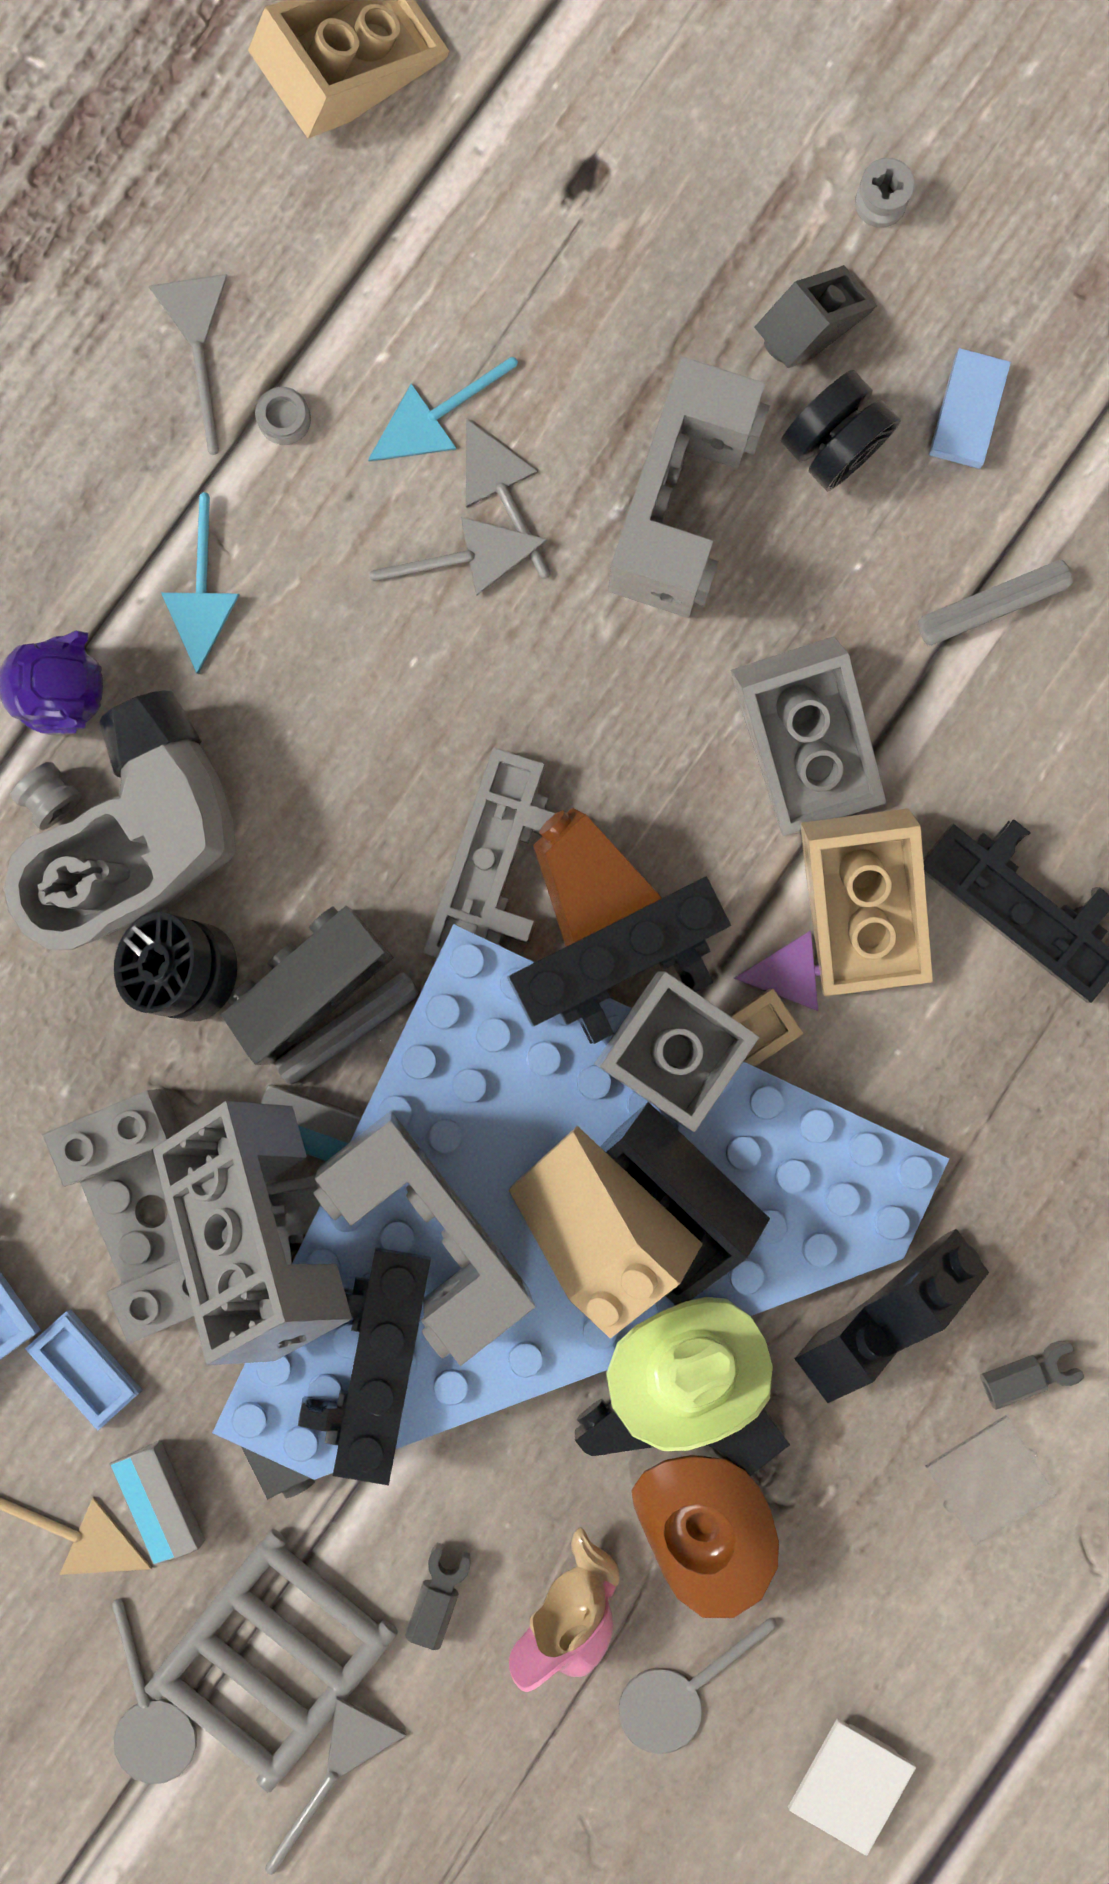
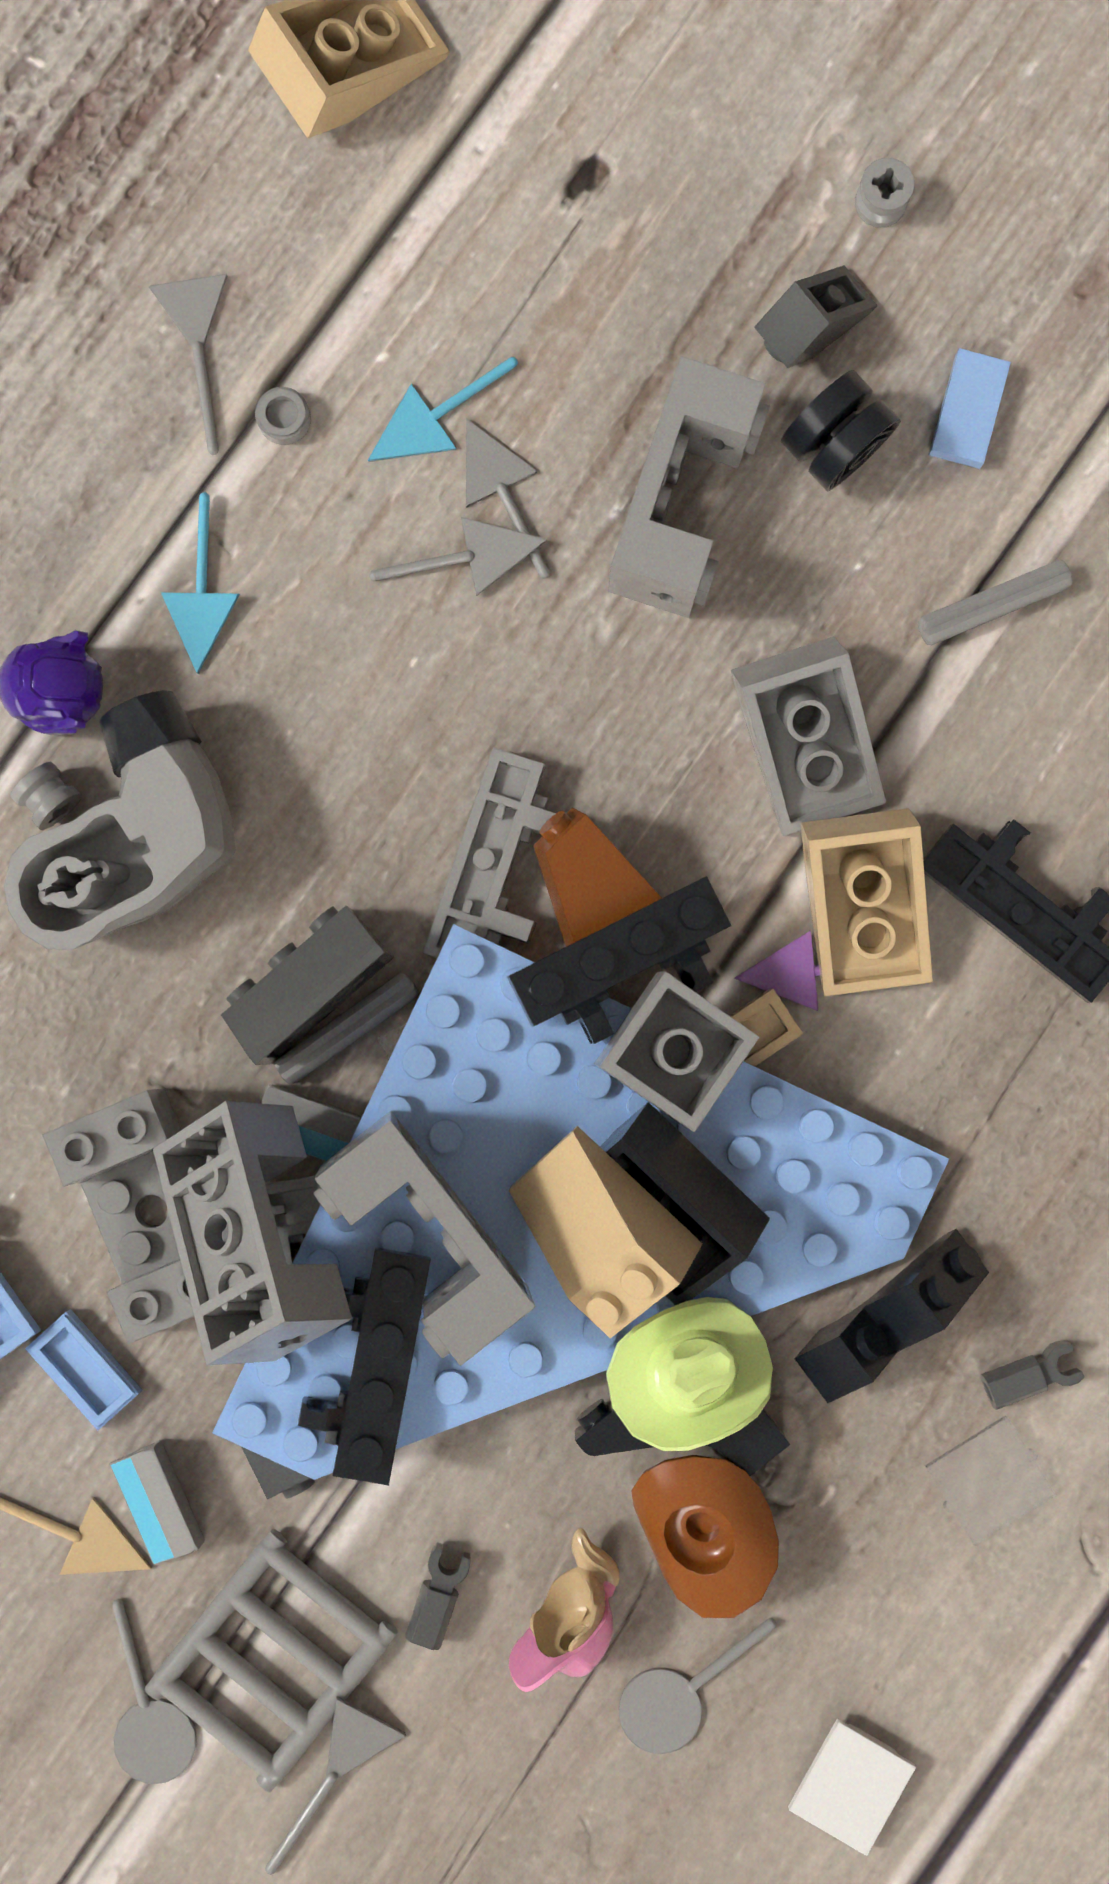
(175, 967): black wheel -> none

